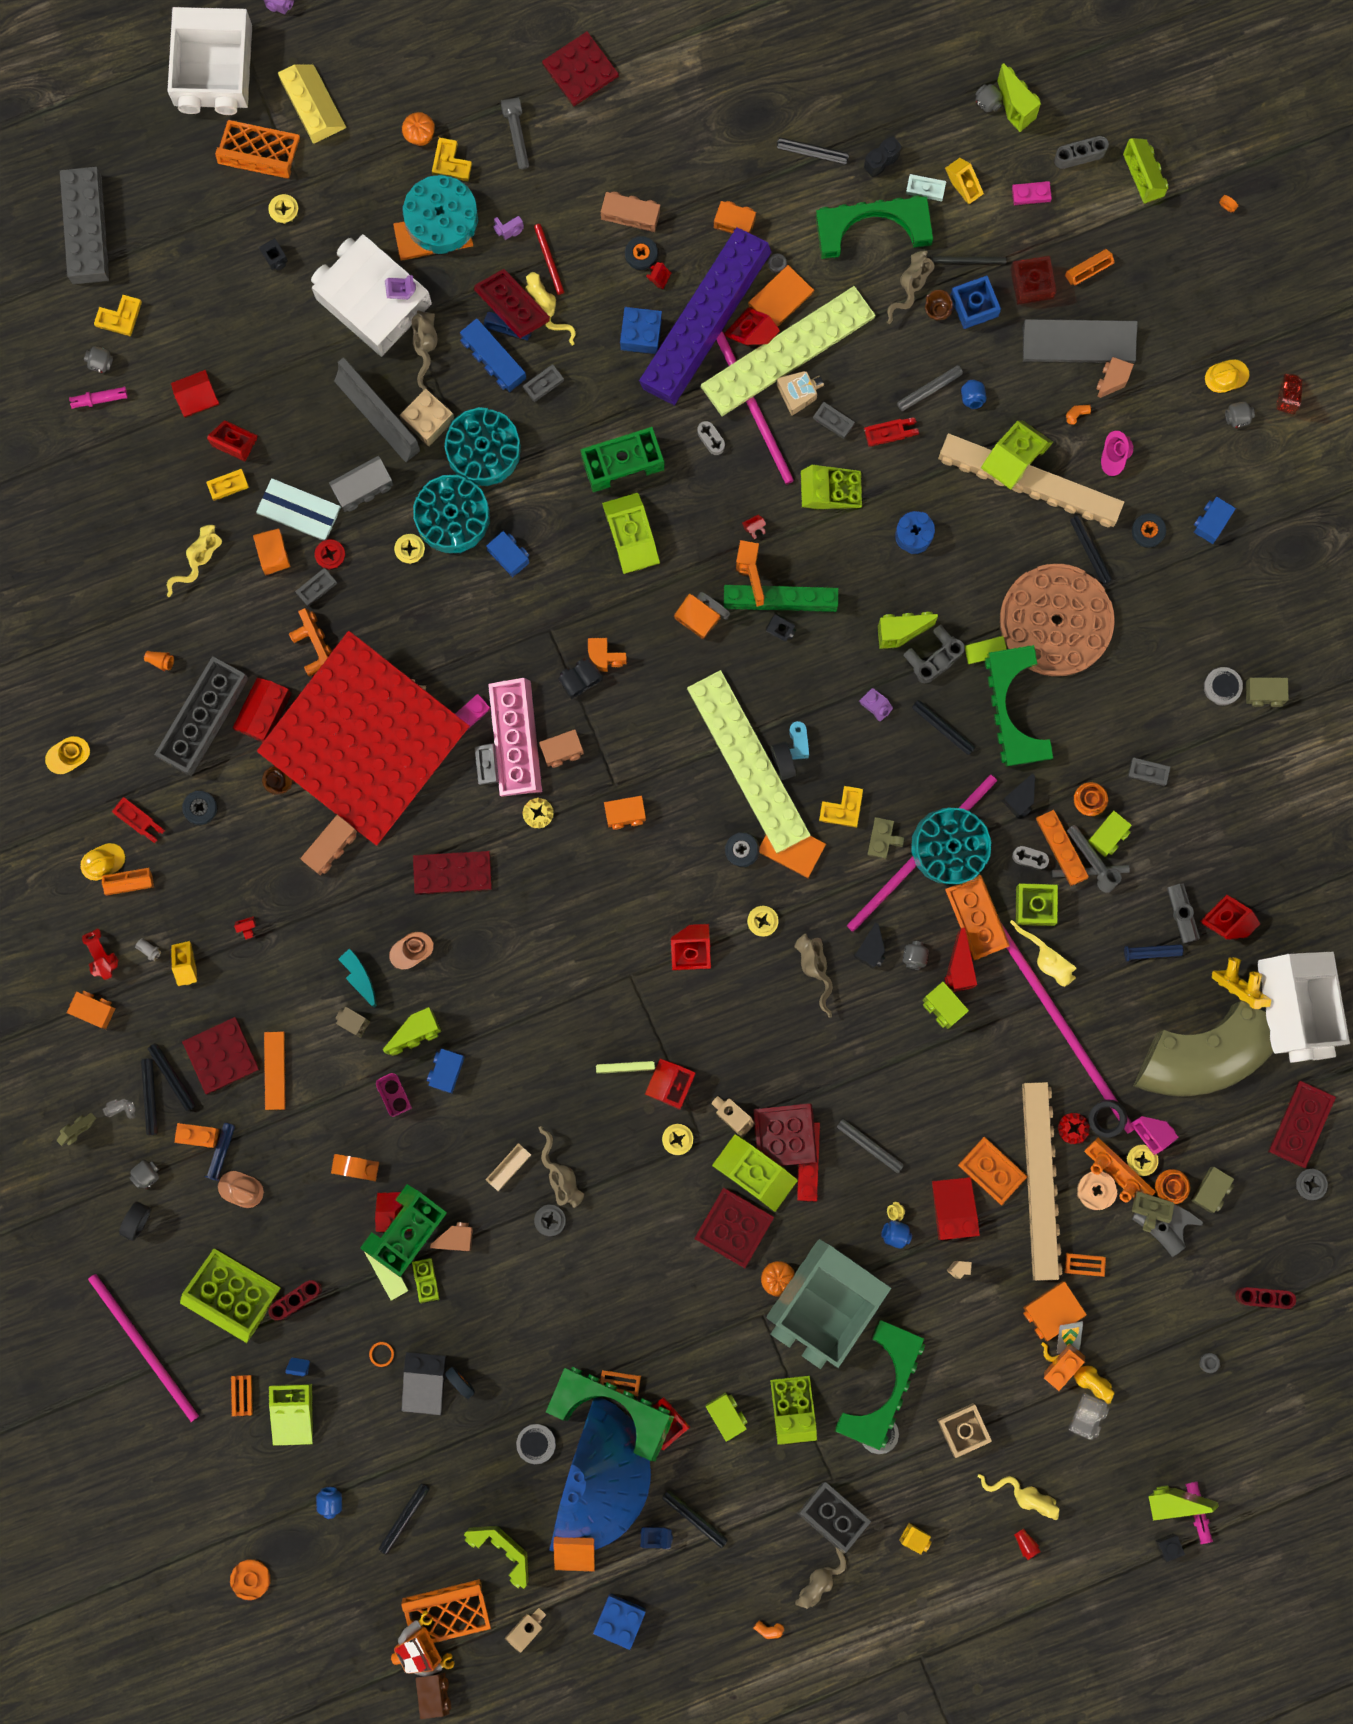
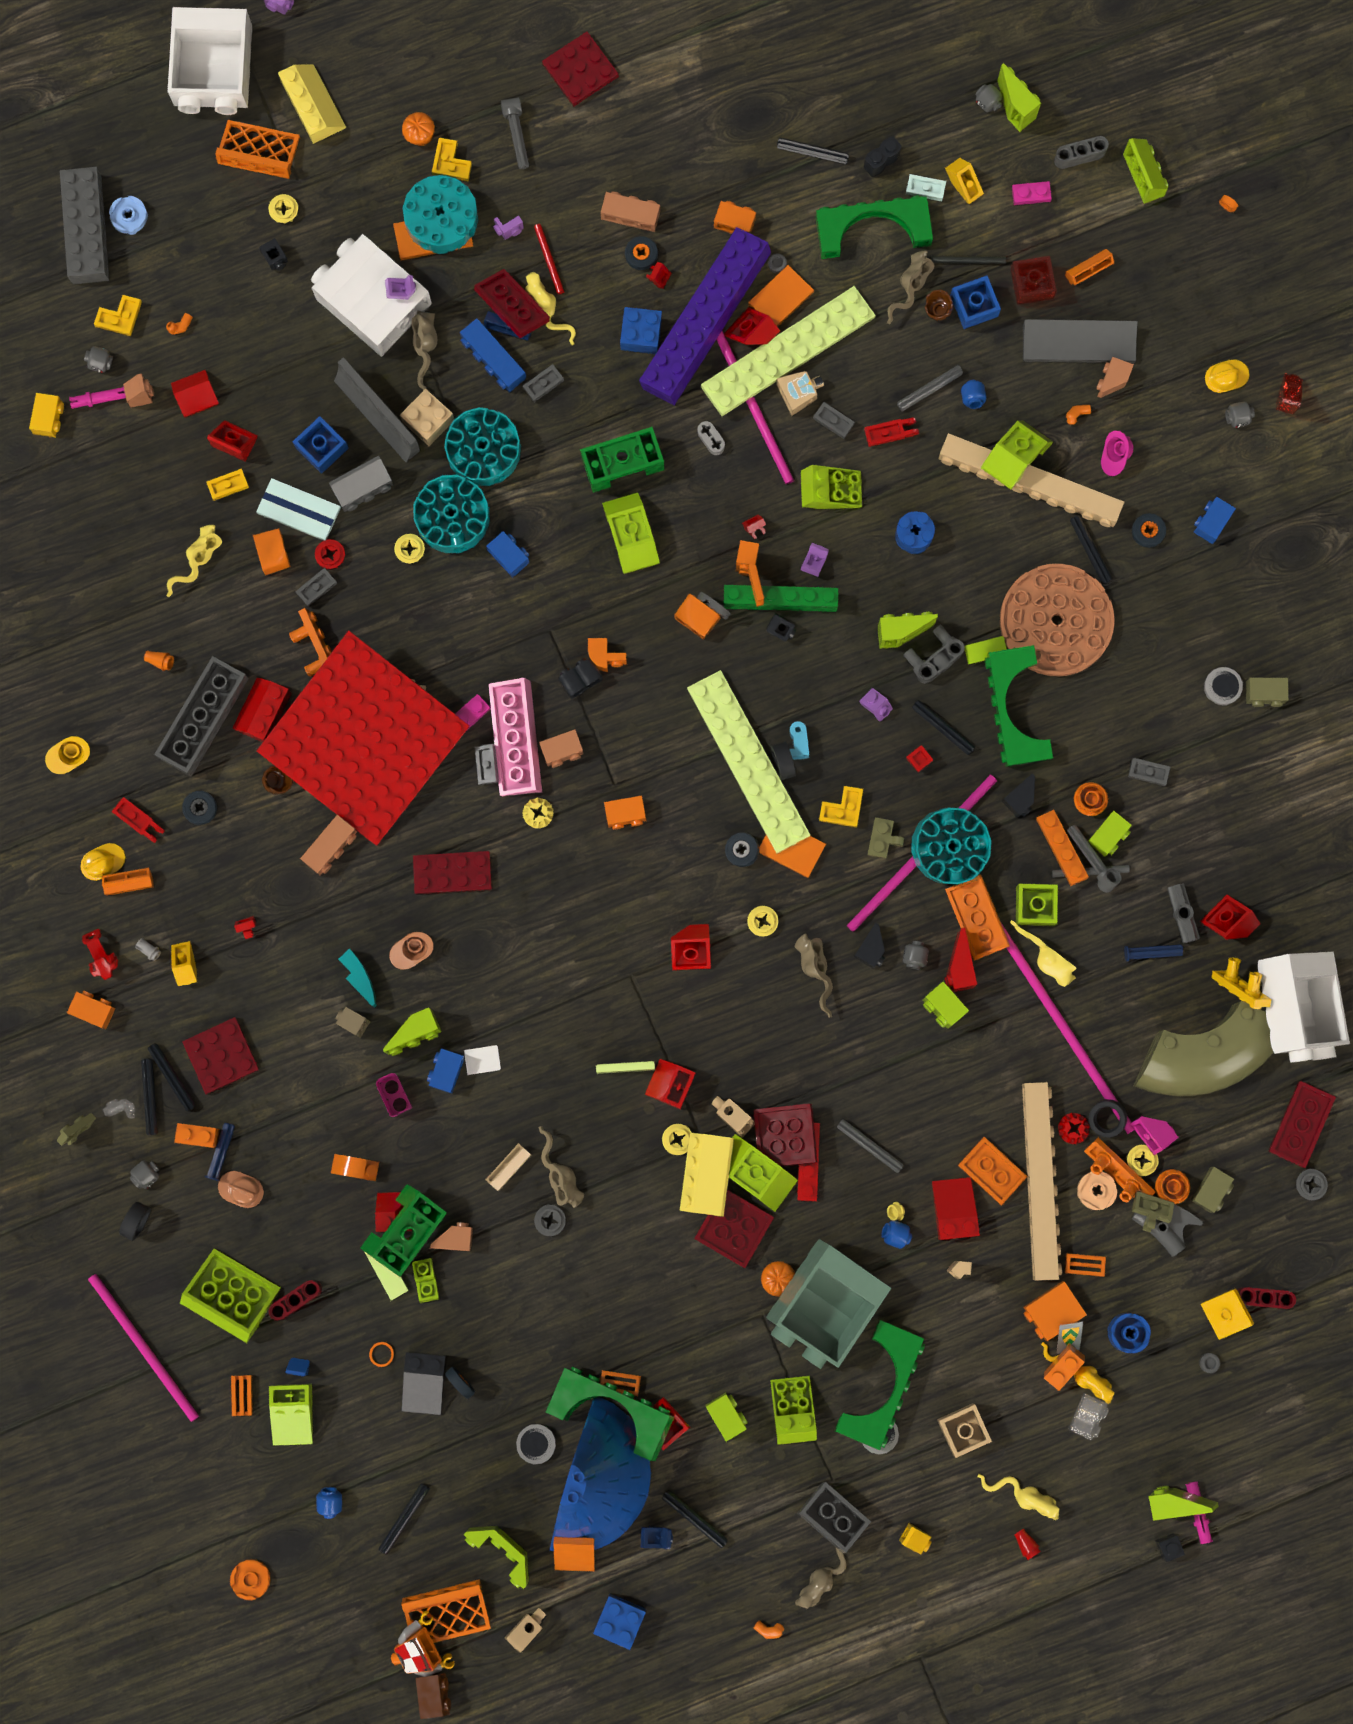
(46, 415): none -> yellow brick
(132, 224): none -> light blue plate
(138, 391): none -> nougat slope
(180, 327): none -> orange arm
(274, 1070): orange tile -> none
(320, 445): none -> blue brick
(482, 1060): none -> white sticker
(706, 1174): none -> light yellow slope
(815, 559): none -> medium lavender bracket
(919, 758): none -> red tile
(1032, 854): light grey beam -> none
(1140, 1334): none -> blue brick
(1227, 1313): none -> yellow plate

